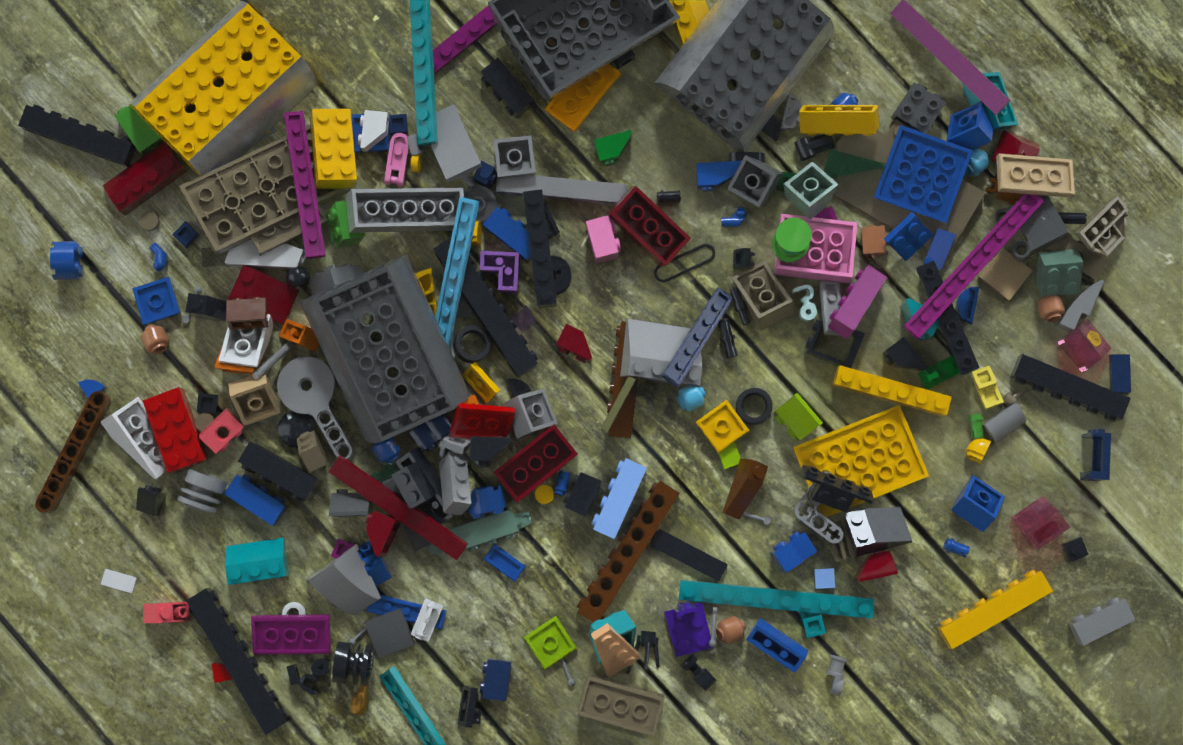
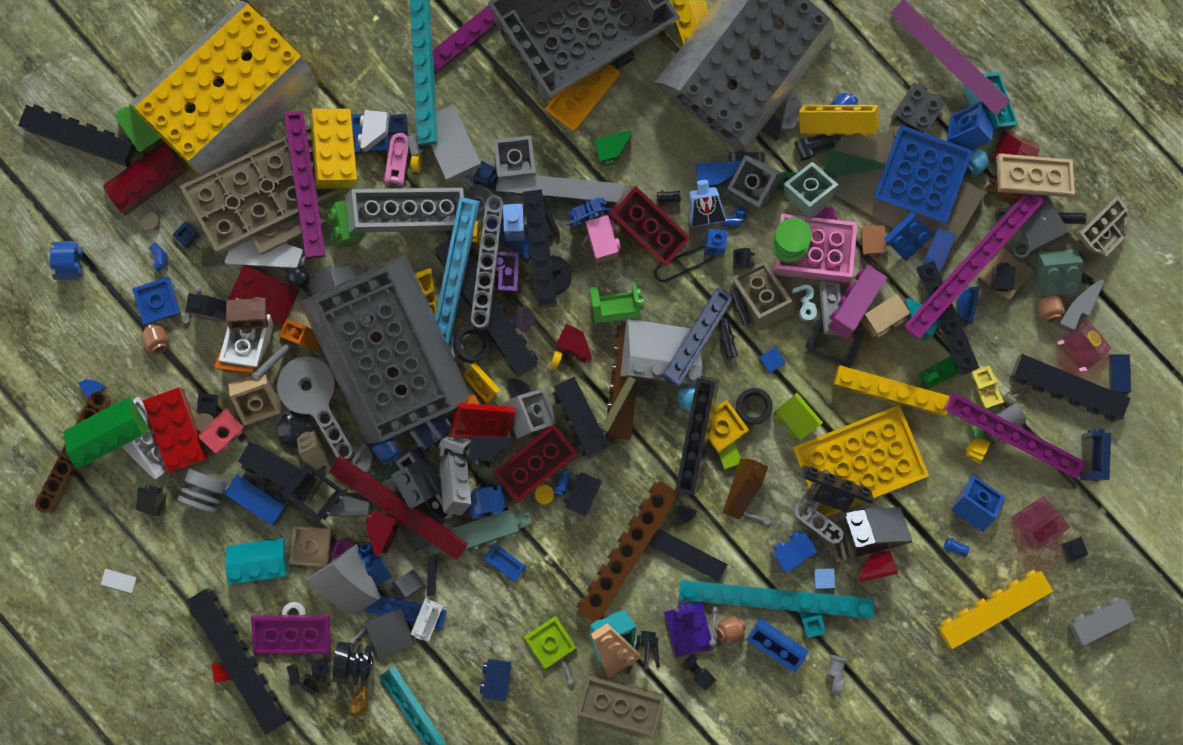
(104, 432): none -> green slope
(166, 612): coral slope -> none
(310, 546): none -> tan tile
(324, 512): none -> black window
(363, 458): none -> light grey plate
(407, 585): none -> black slope
(431, 576): none -> black tile
(467, 714): black hinge -> none
(491, 253): none -> light grey beam
(506, 88): black brick -> none
(514, 222): none -> light blue torso
(556, 360): none -> yellow tile
(581, 417): none -> black brick
(591, 210): none -> blue hinge
(616, 306): none -> bright green panel
(619, 499): light blue brick -> none
(684, 515): none -> black tile
(697, 435): none -> black brick
(705, 206): none -> torso
(715, 242): none -> blue brick
(772, 360): none -> blue tile
(885, 315): none -> tan brick
(903, 356): black slope -> none
(1003, 277): none -> black brick
(1014, 435): none -> magenta plate

